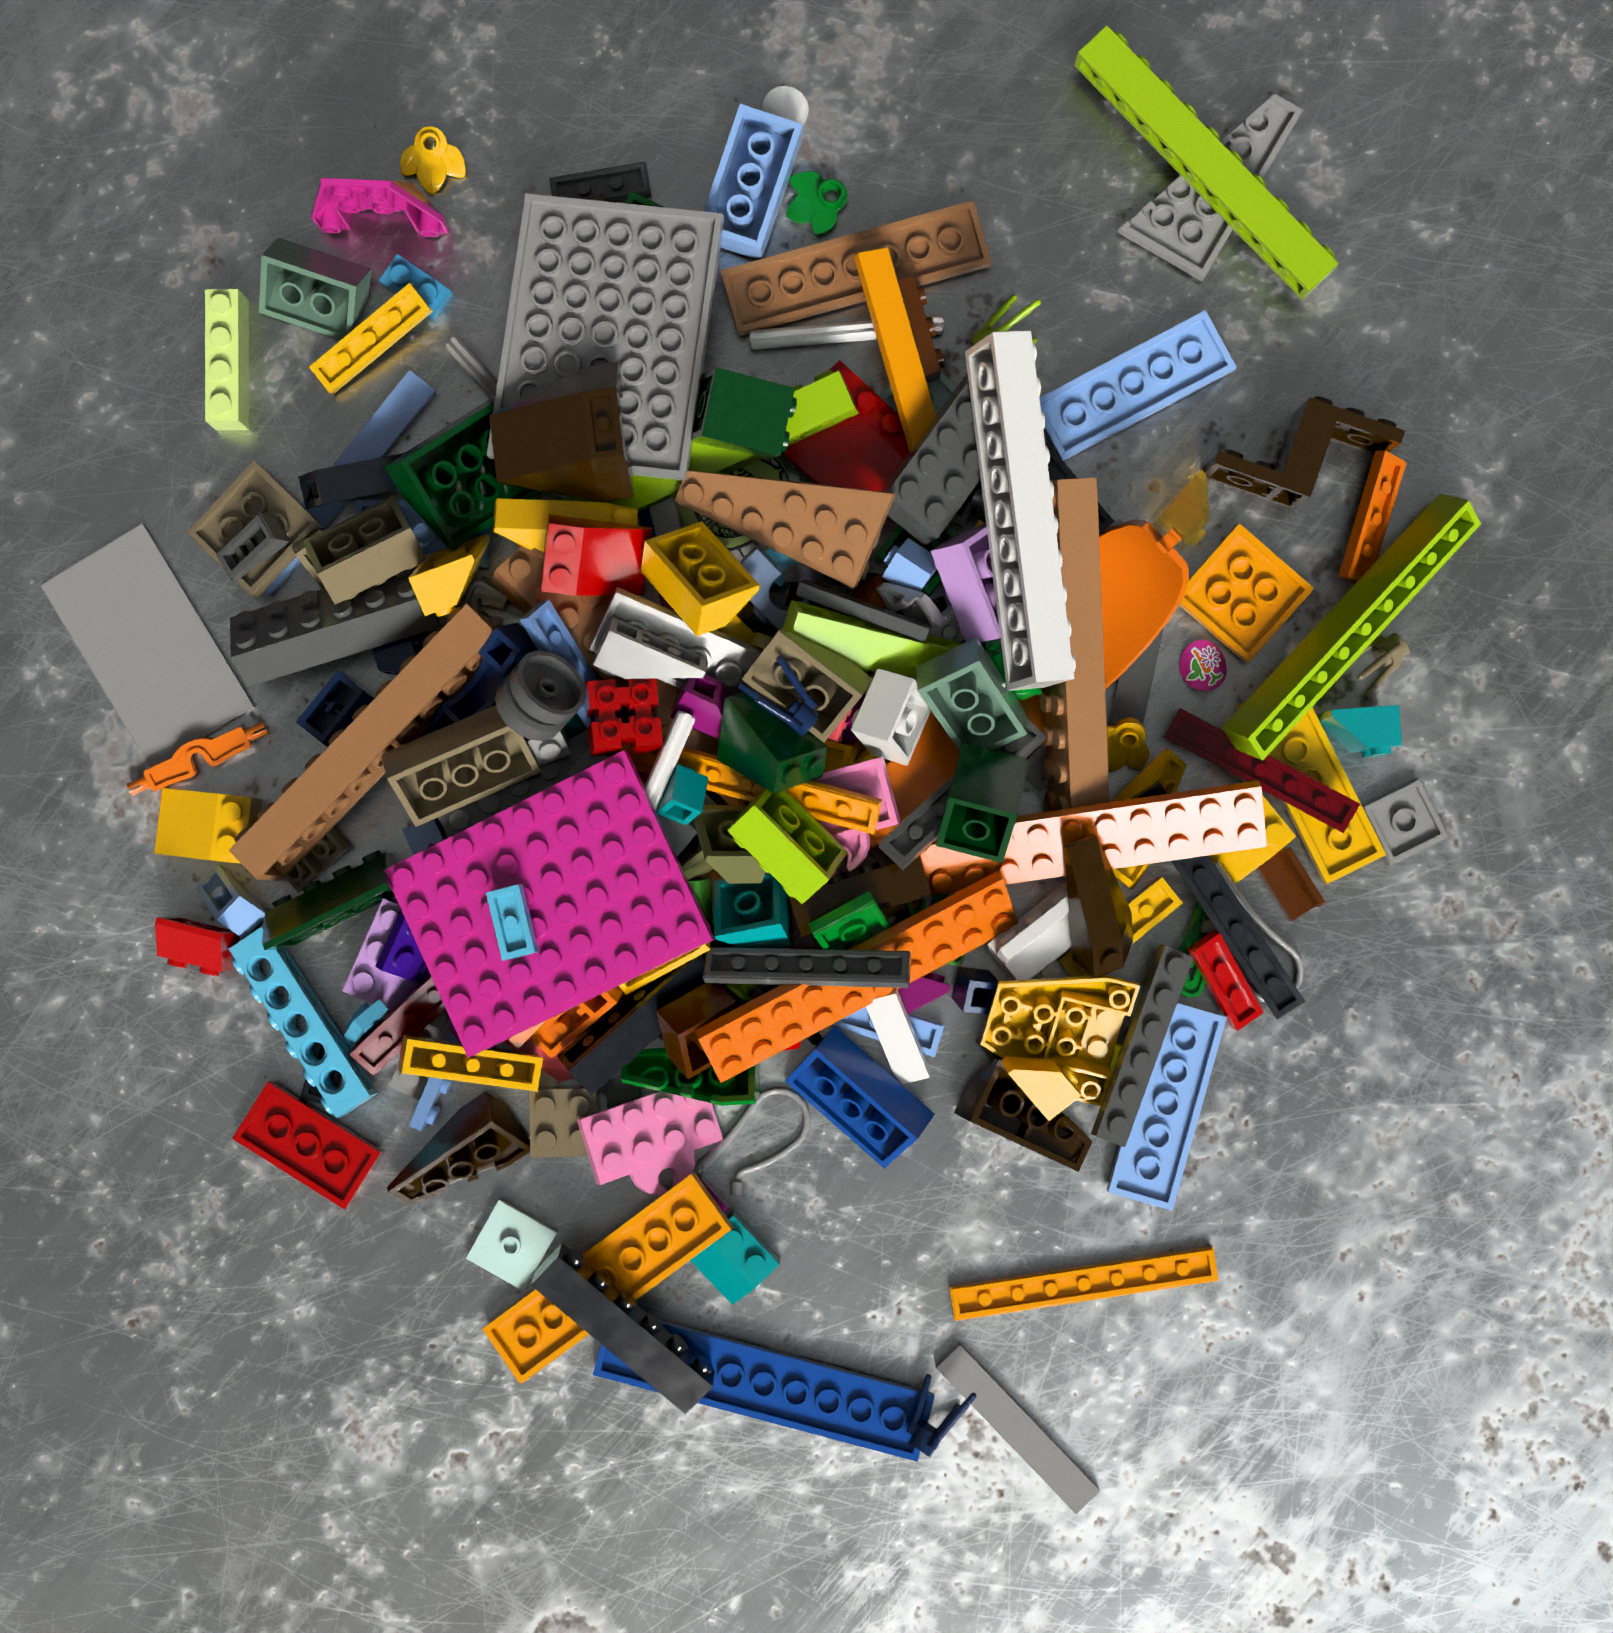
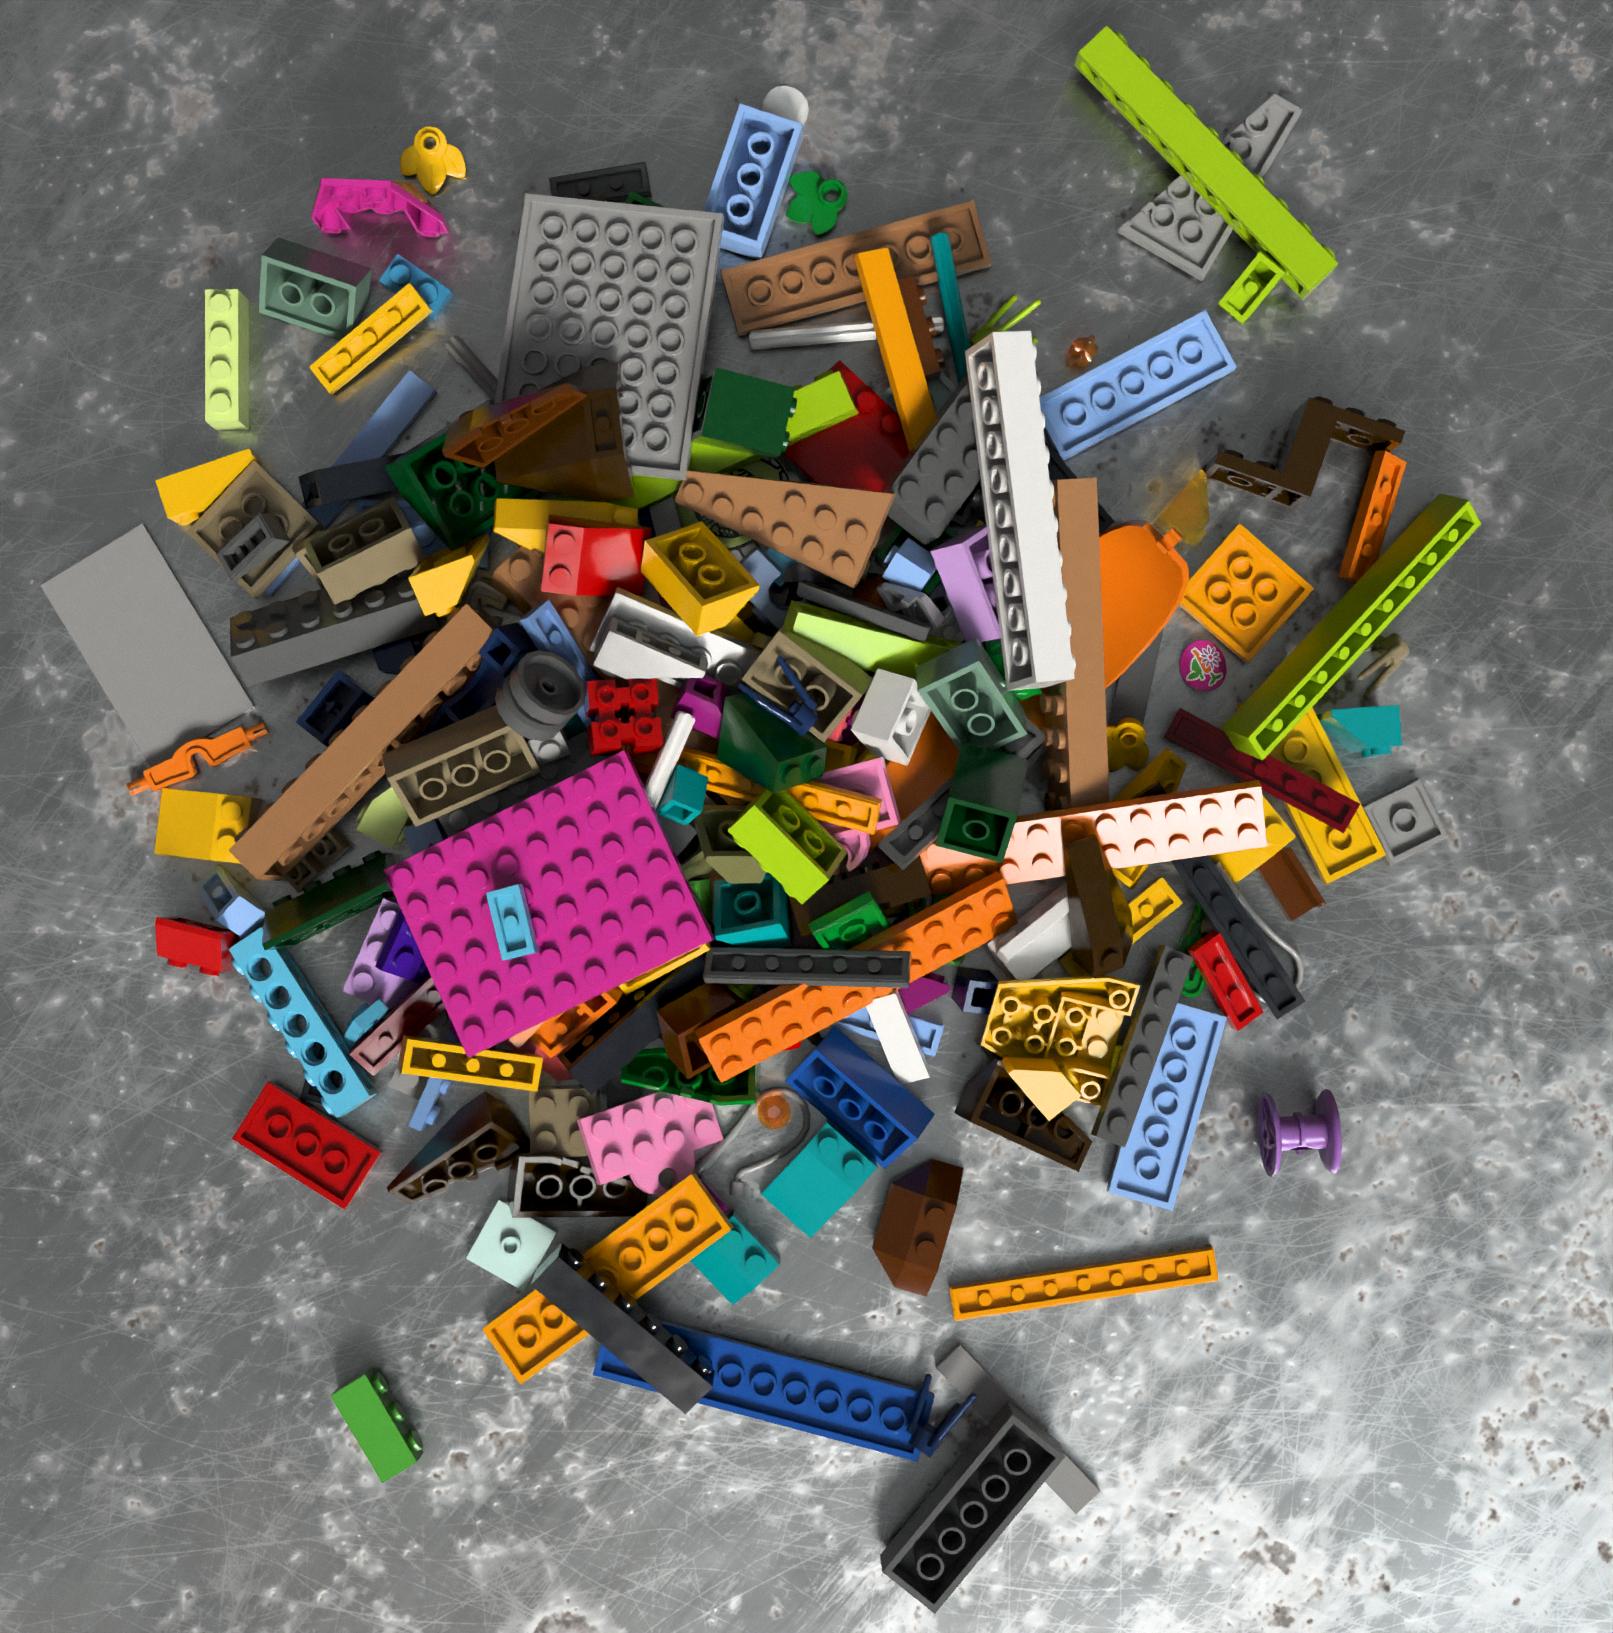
(194, 490): none -> yellow slope
(378, 1424): none -> bright green brick
(384, 819): none -> yellowish green slope
(496, 428): none -> reddish brown wedge
(567, 1188): none -> dark brown wedge
(779, 1121): none -> clear orange plate
(819, 1178): none -> teal slope
(917, 1224): none -> reddish brown wedge
(951, 301): none -> teal axle
(971, 1507): none -> dark grey brick
(1082, 351): none -> clear orange plate
(1252, 287): none -> lime slope
(1299, 1132): none -> medium lavender piece

